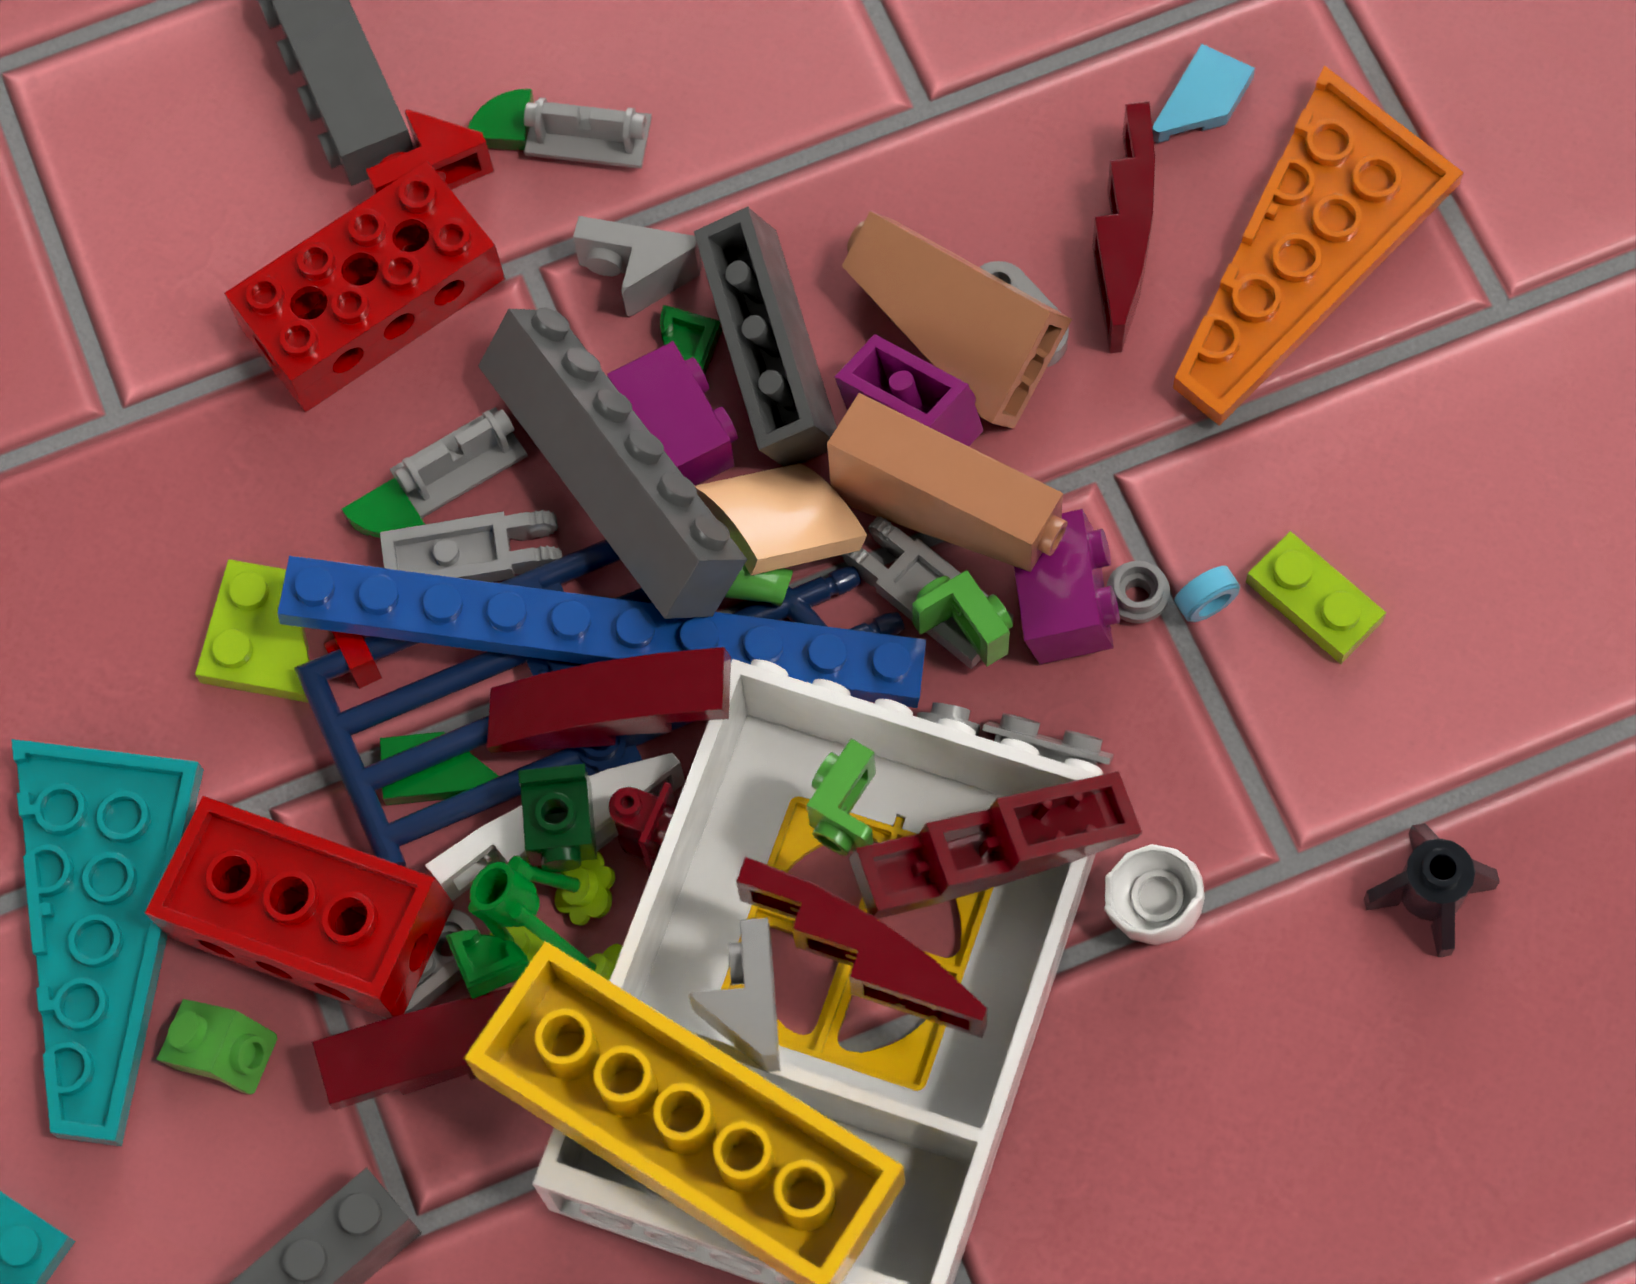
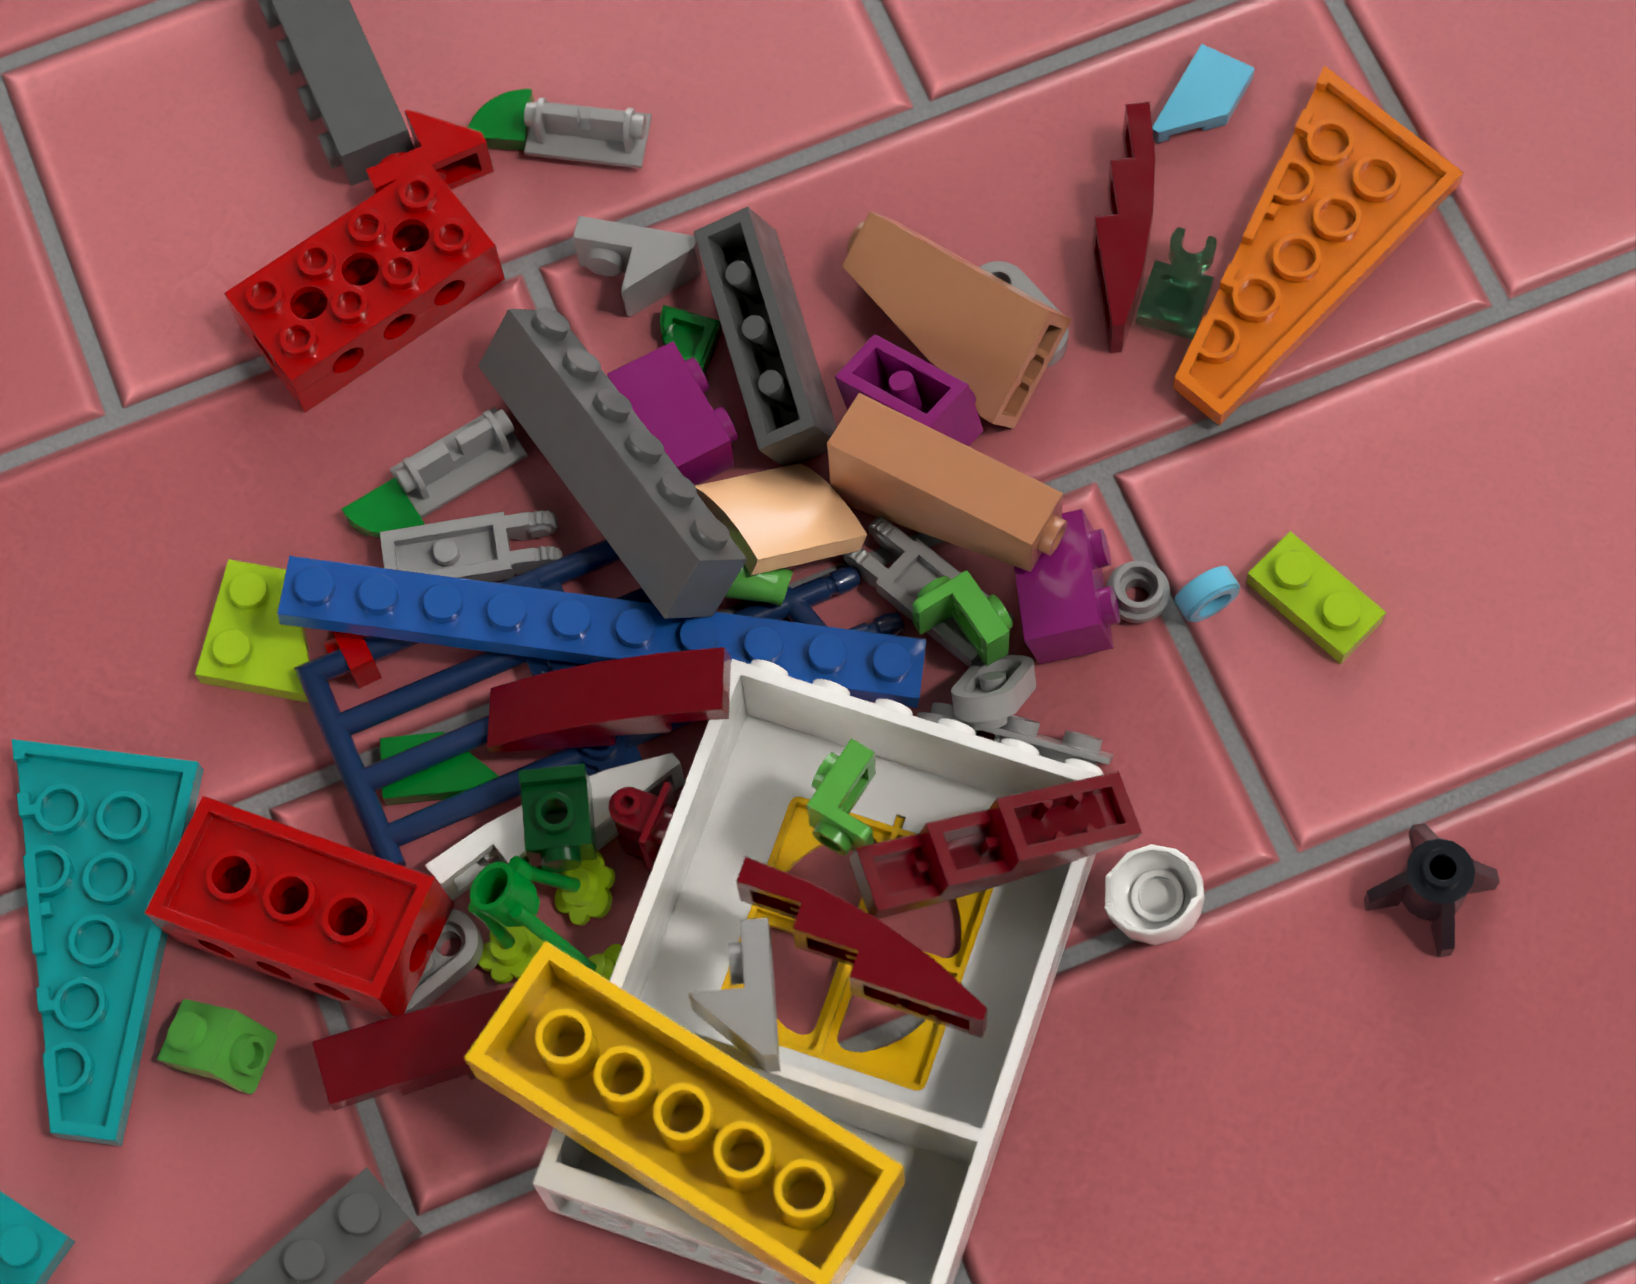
(486, 960): green tile -> none
(993, 692): none -> light grey plate
(1178, 290): none -> clear green plate

